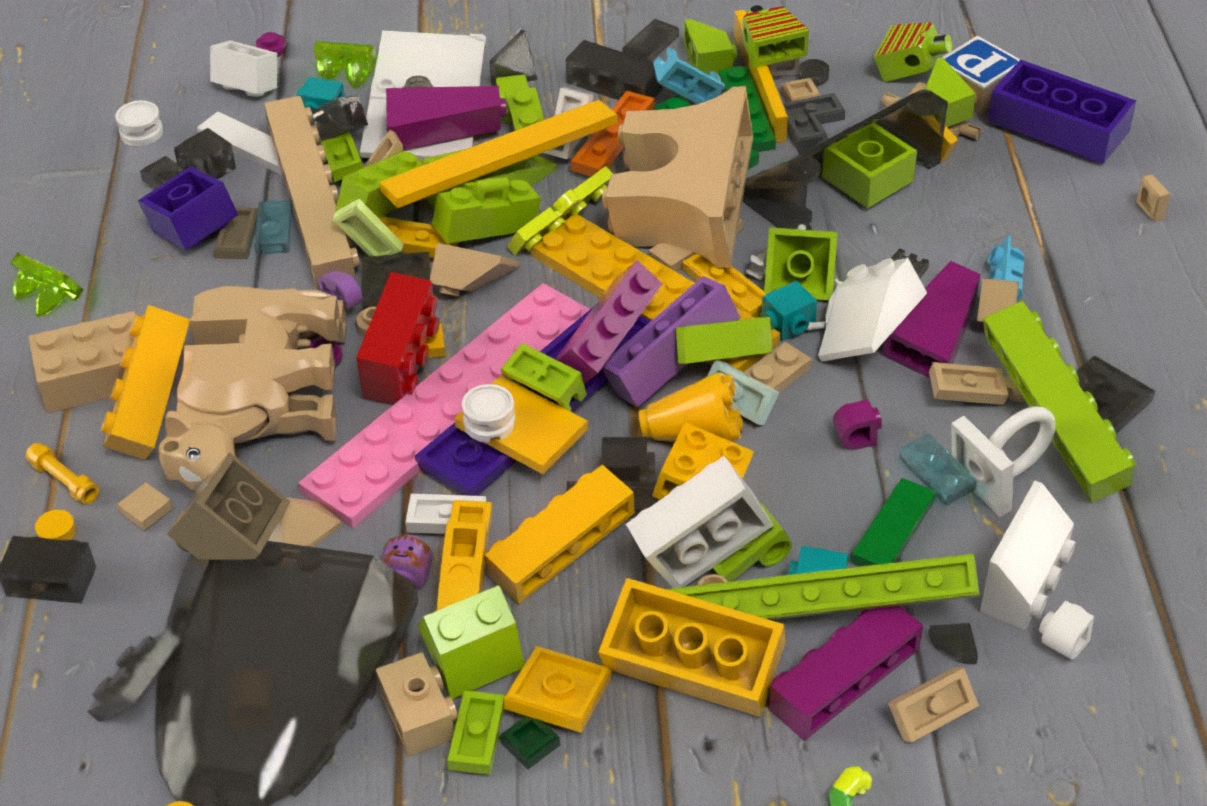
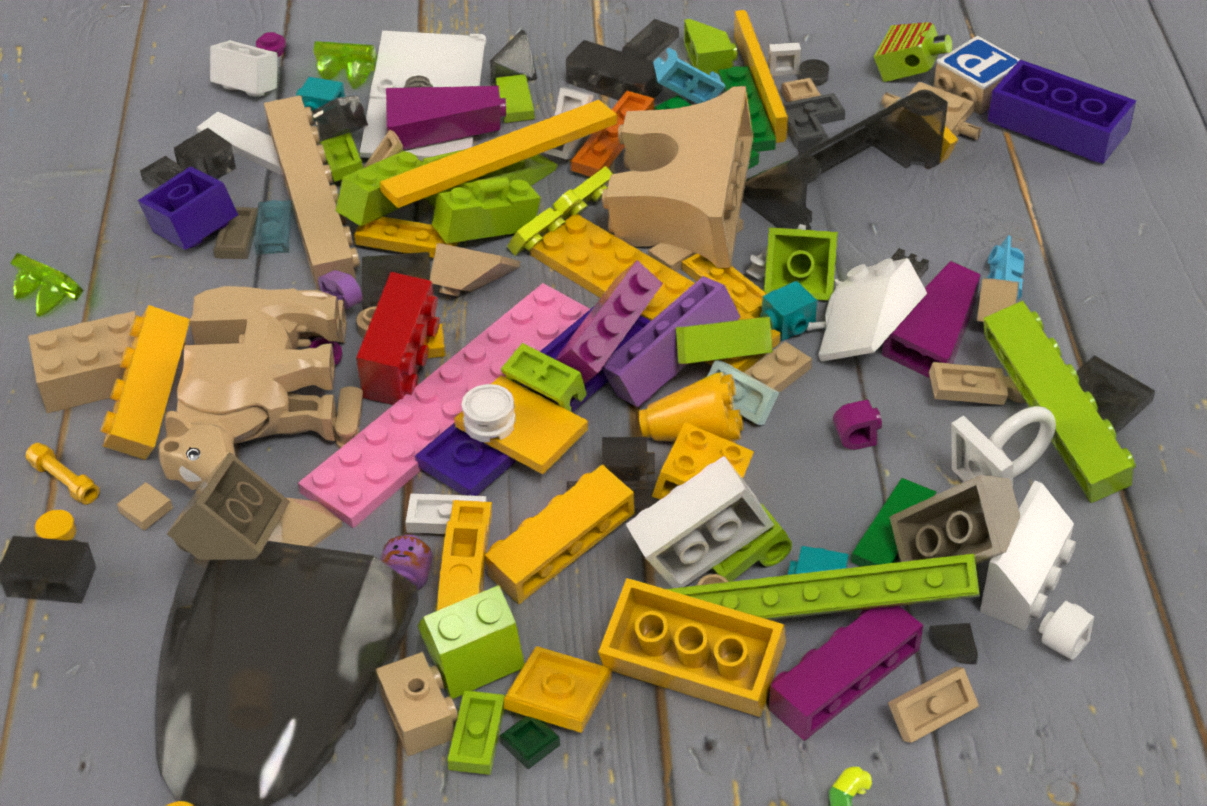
(135, 672): clear smoke plate -> none
(139, 123): white wheel -> none
(348, 414): none -> tan bar
(367, 230): yellowish green tile -> none
(524, 107): lime plate -> none
(773, 36): lime torso -> none
(869, 164): lime brick -> none
(937, 469): clear light blue plate -> none
(952, 88): lime slope -> none
(963, 520): none -> dark tan slope
(1153, 197): tan tile -> none

